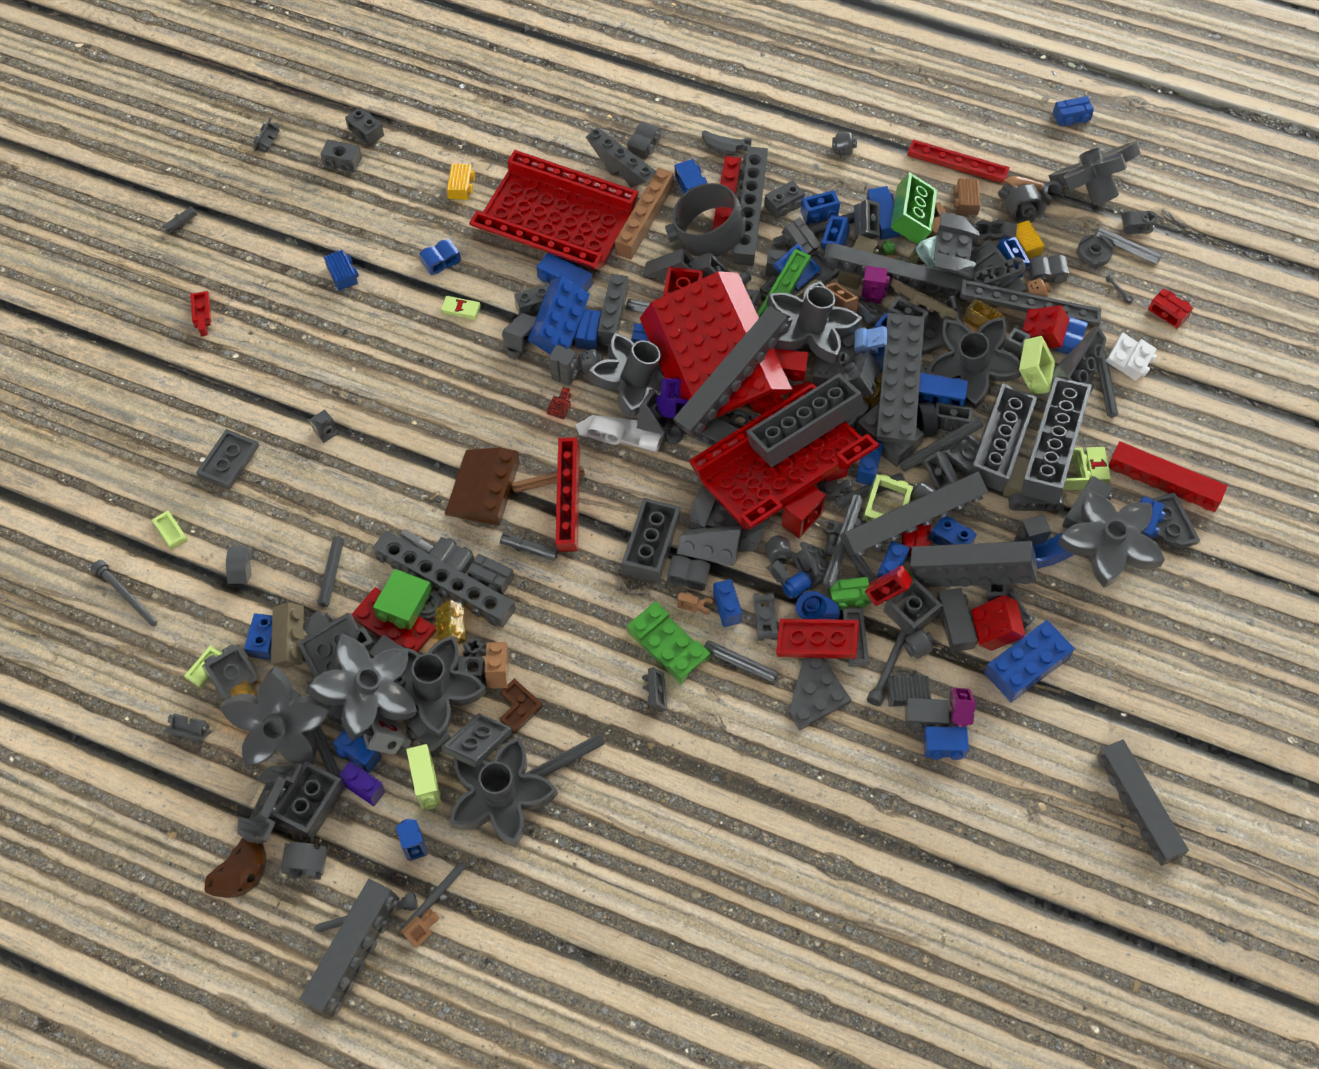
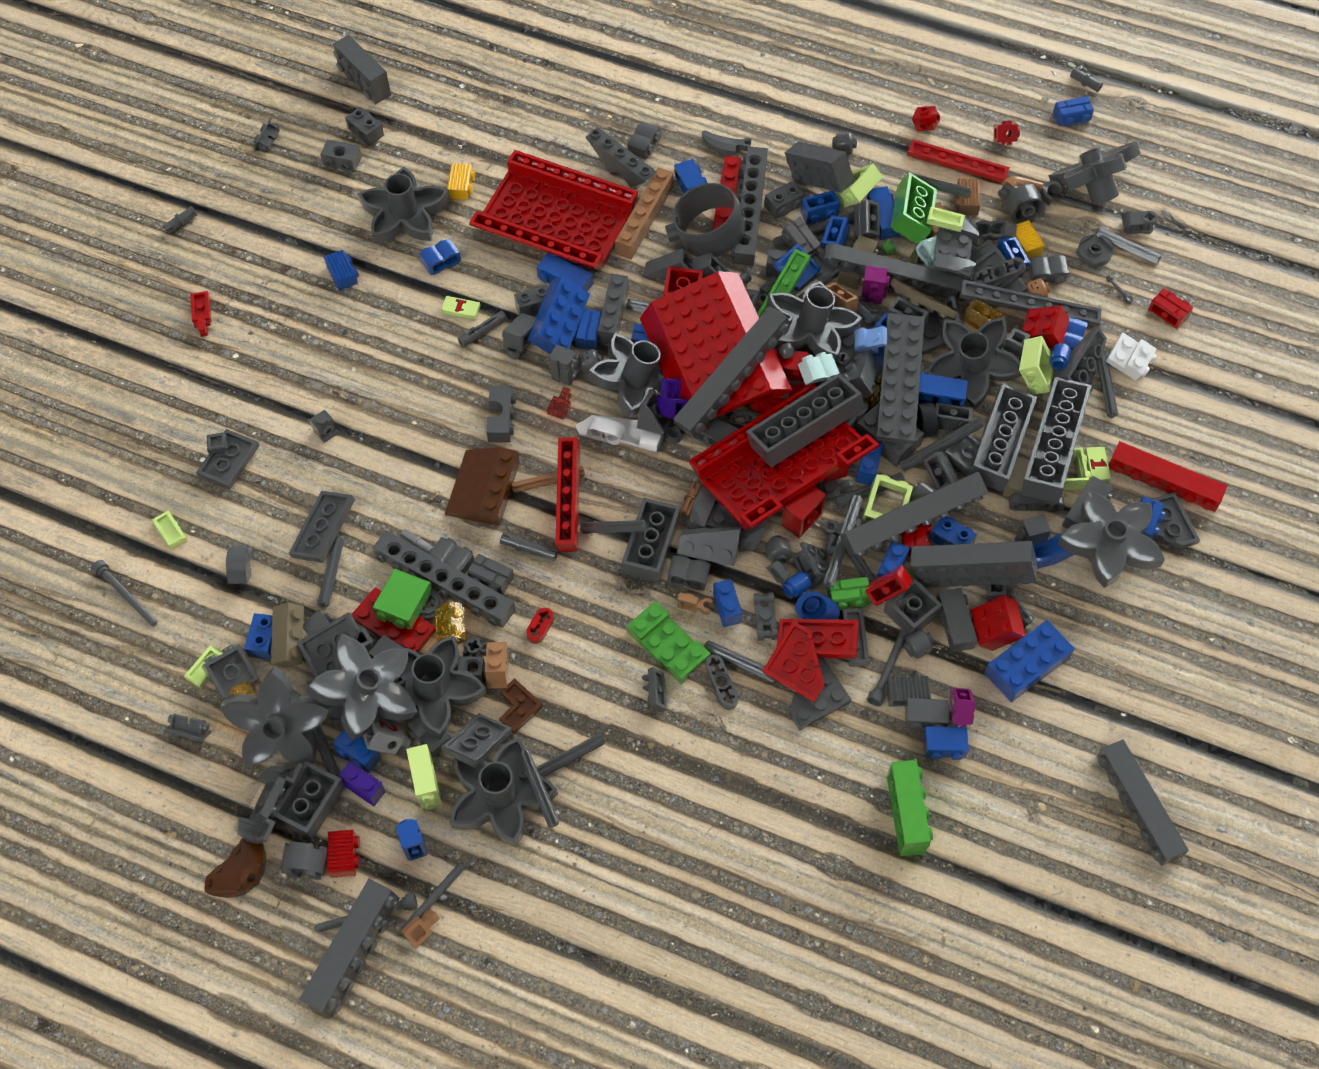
(217, 443): none -> dark grey tile
(322, 526): none -> dark grey plate
(342, 853): none -> red brick
(361, 69): none -> dark grey brick
(402, 207): none -> dark grey plant
(476, 332): none -> dark grey pin
(501, 427): none -> dark grey arch
(538, 789): none -> dark grey axle
(543, 627): none -> red beam
(613, 526): none -> dark grey axle
(690, 499): none -> medium nougat axle
(722, 673): none -> dark grey beam
(786, 350): none -> dark grey hinge
(797, 663): none -> red plate
(818, 368): none -> light aqua brick
(819, 166): none -> dark grey brick
(865, 180): none -> yellowish green window
(908, 808): none -> bright green brick
(926, 118): none -> red brick
(945, 219): none -> yellowish green tile
(946, 186): none -> dark grey axle
(1001, 134): none -> red brick
(1060, 356): none -> blue brick
(1086, 79): none -> dark grey pin

